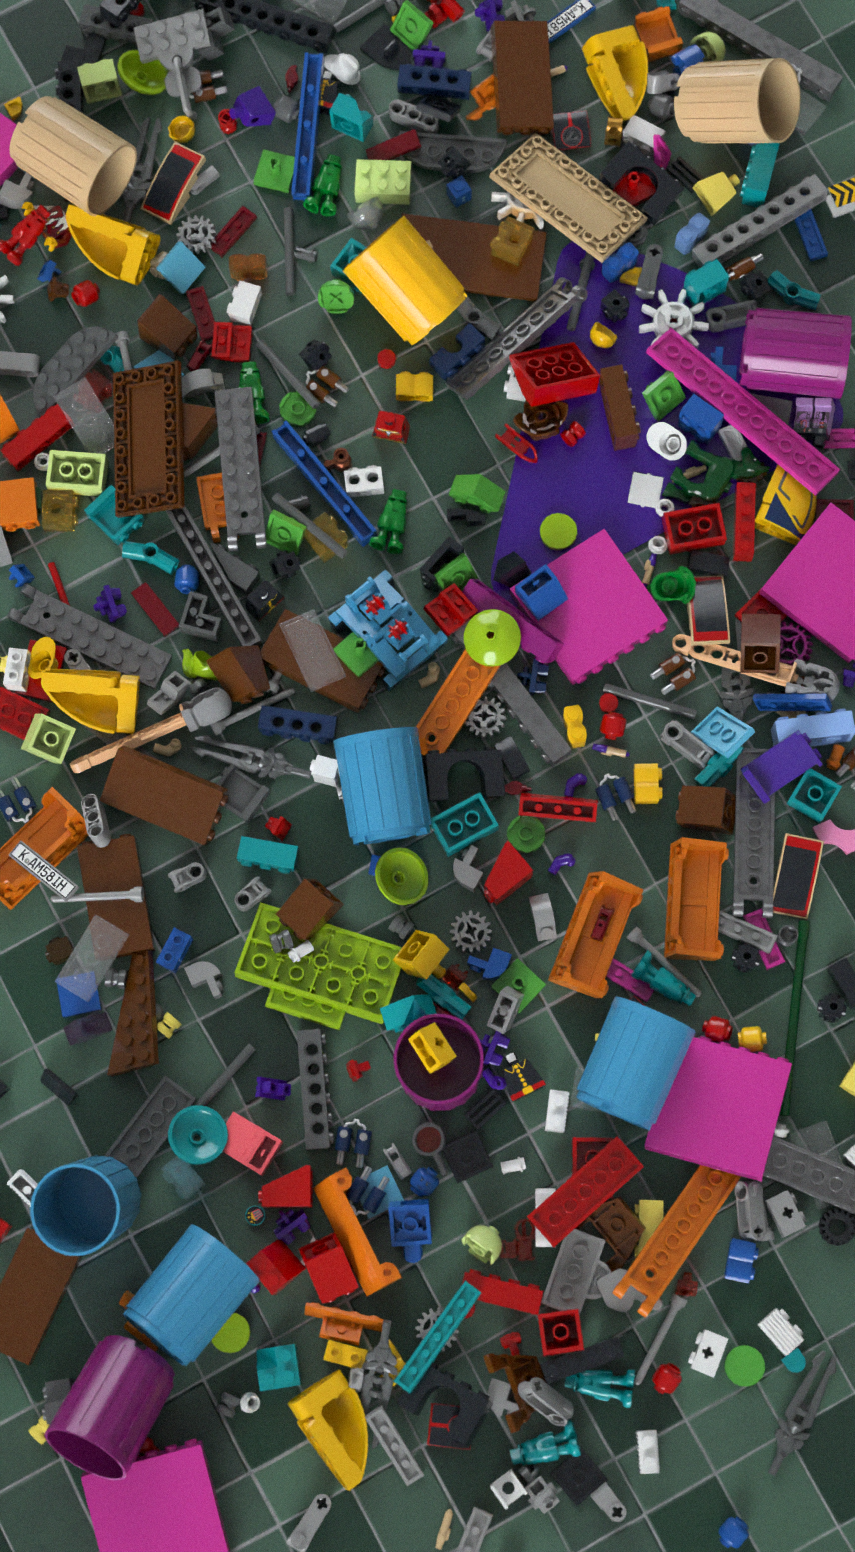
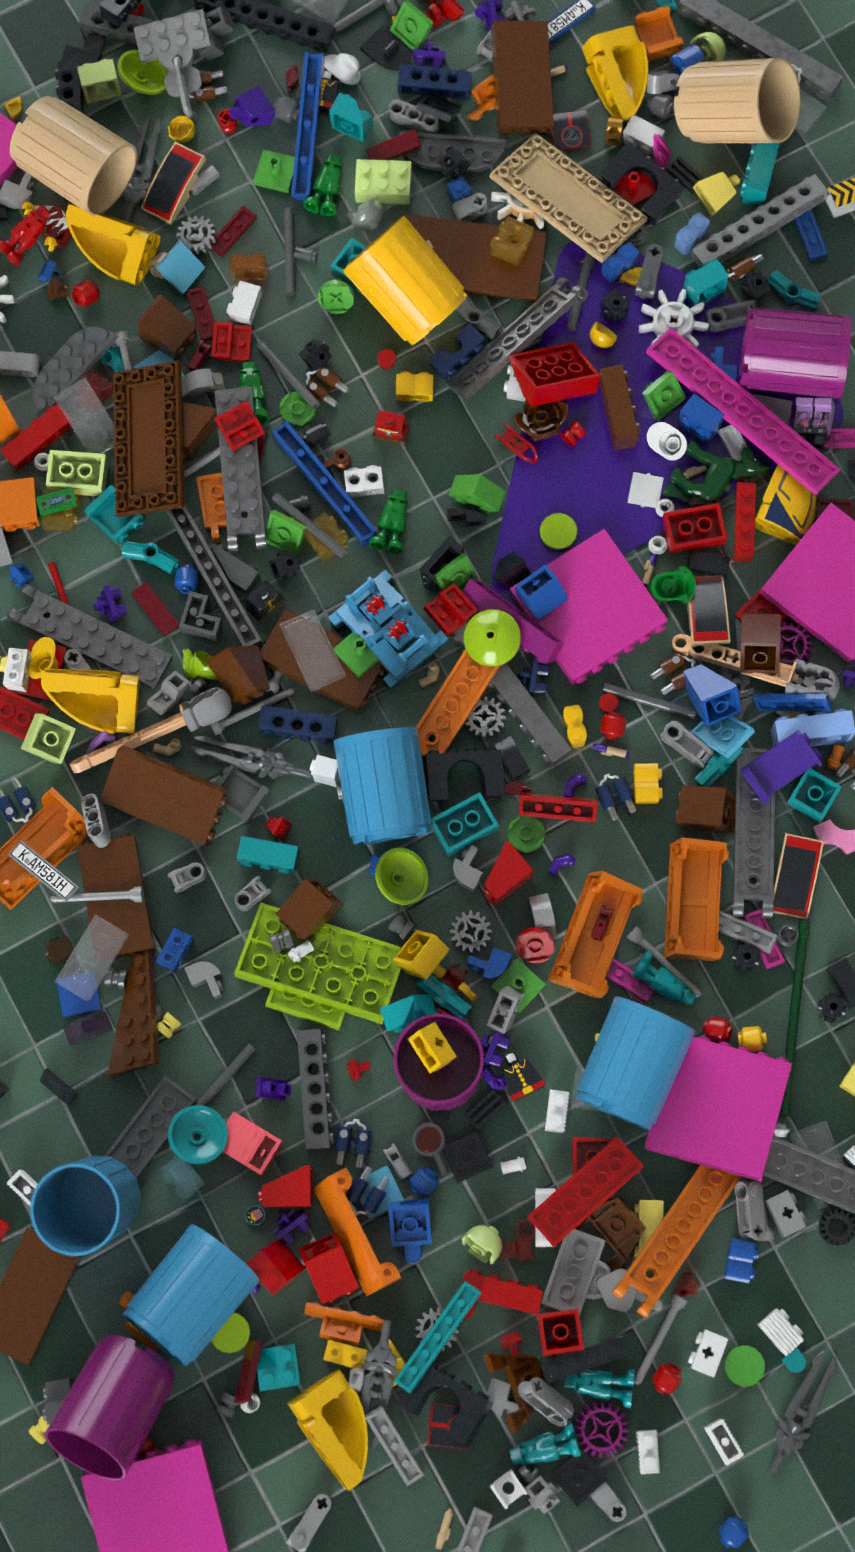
(56, 501): none -> green tile
(97, 741): none -> medium lavender bar
(239, 425): none -> red slope
(248, 1372): none -> dark red tile
(468, 208): none -> light grey piece
(534, 945): none -> red tile
(610, 1444): none -> magenta gear
(711, 694): none -> blue slope
(723, 1441): none -> white brick

